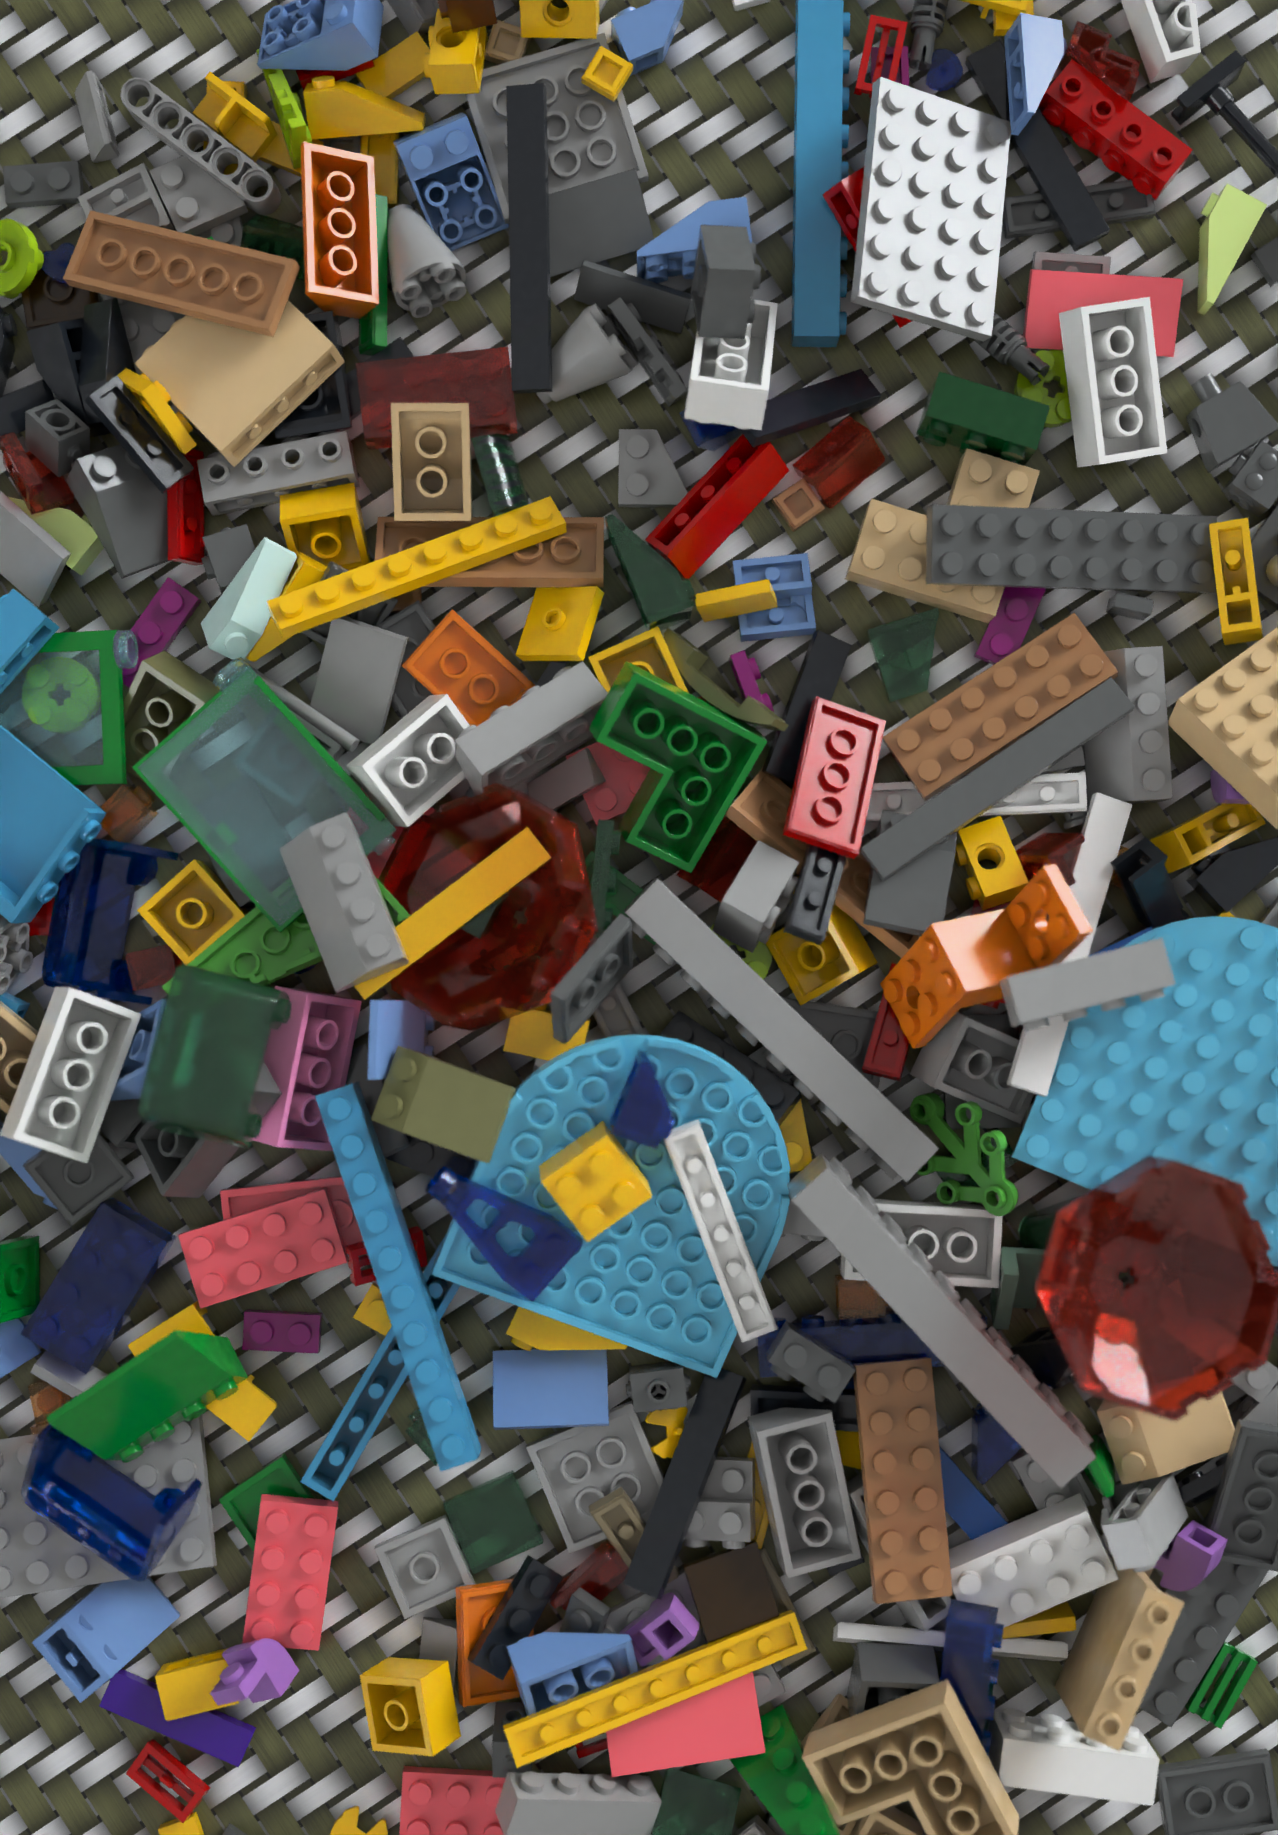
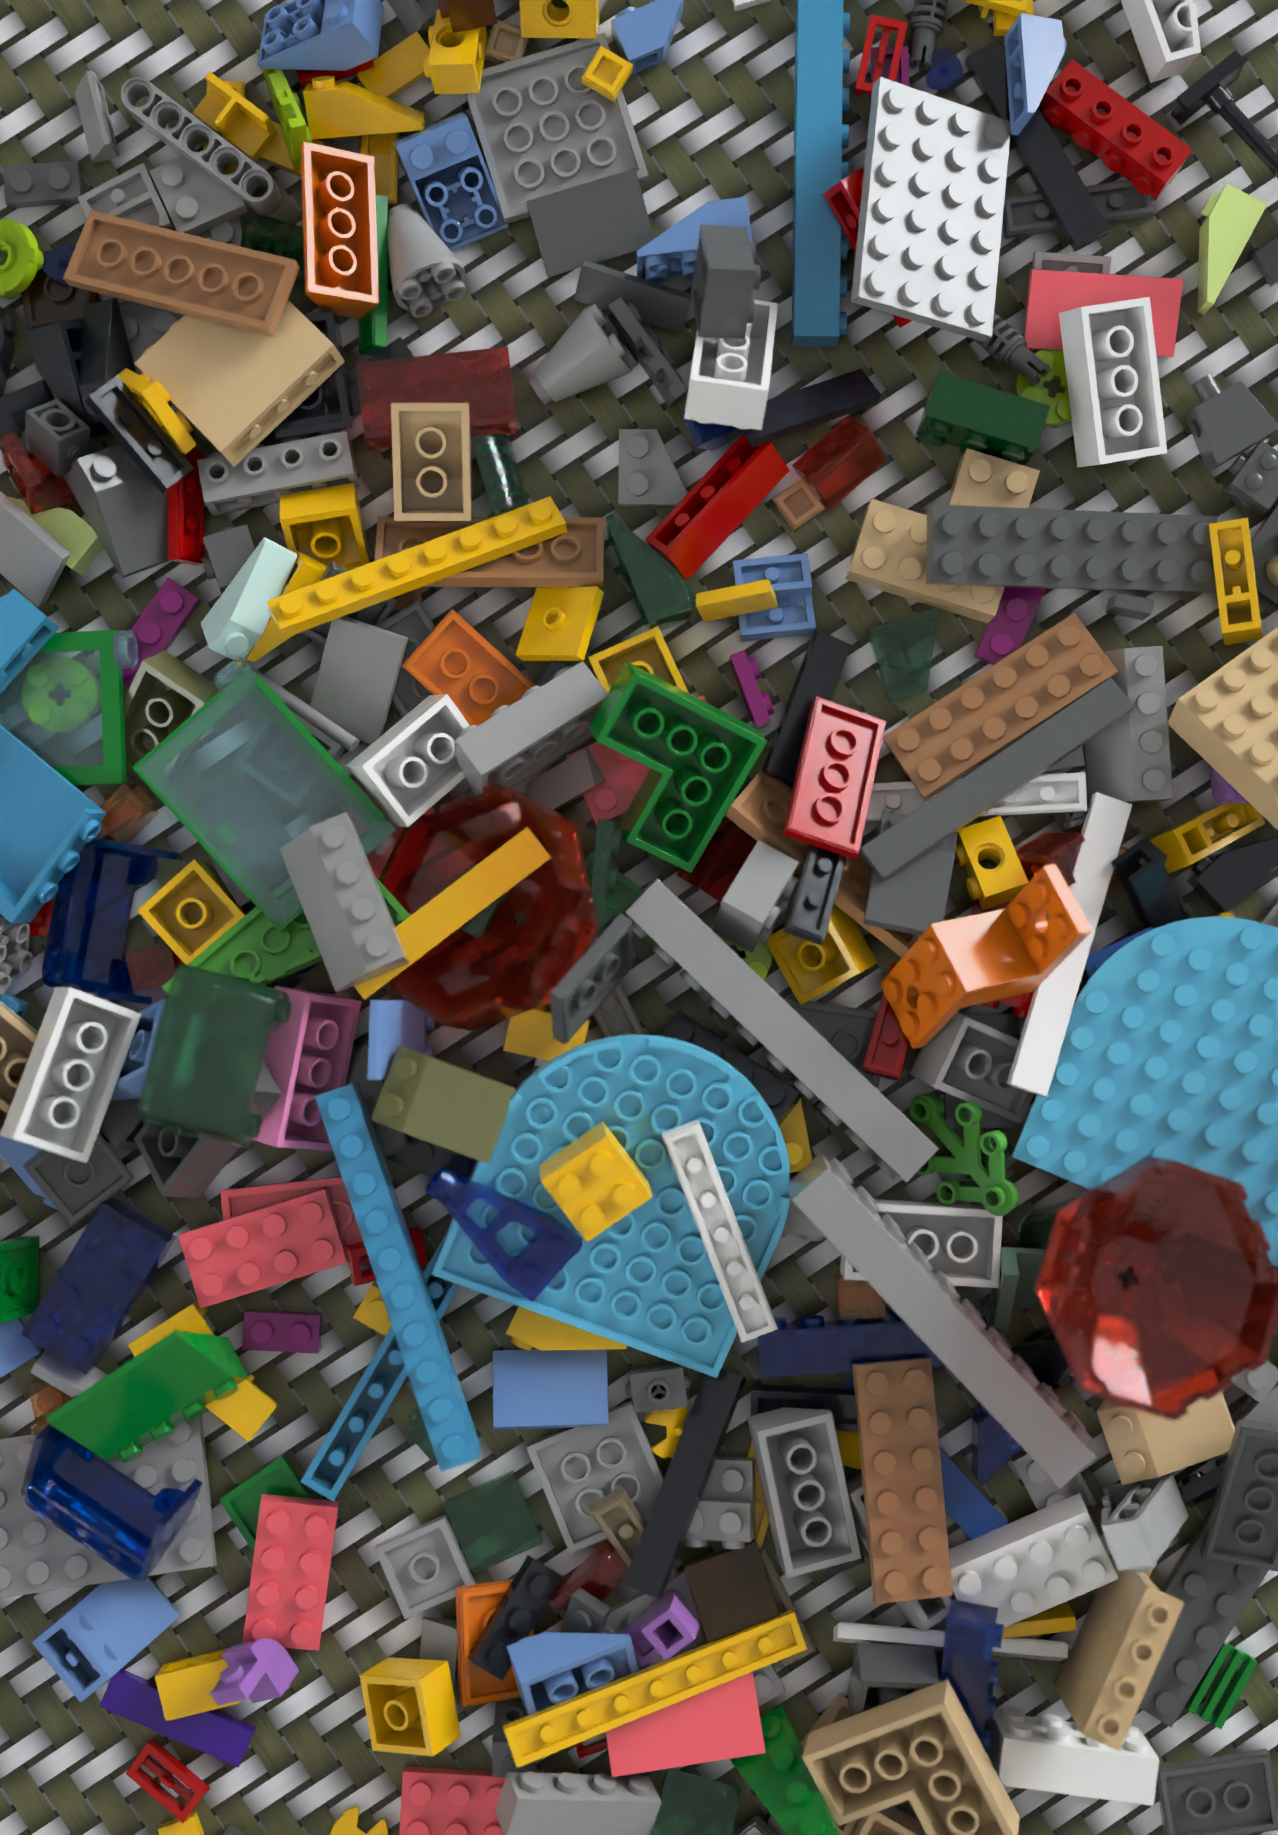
(529, 238): black tile -> none
(642, 1107): clear blue slope -> none
(690, 660): olive slope -> none
(810, 1362): dark grey brick -> none
(1086, 983): light grey wedge -> none
(1090, 49): clear red slope -> none
(1102, 1469): green slope -> none
(1190, 1557): medium lavender brick -> none

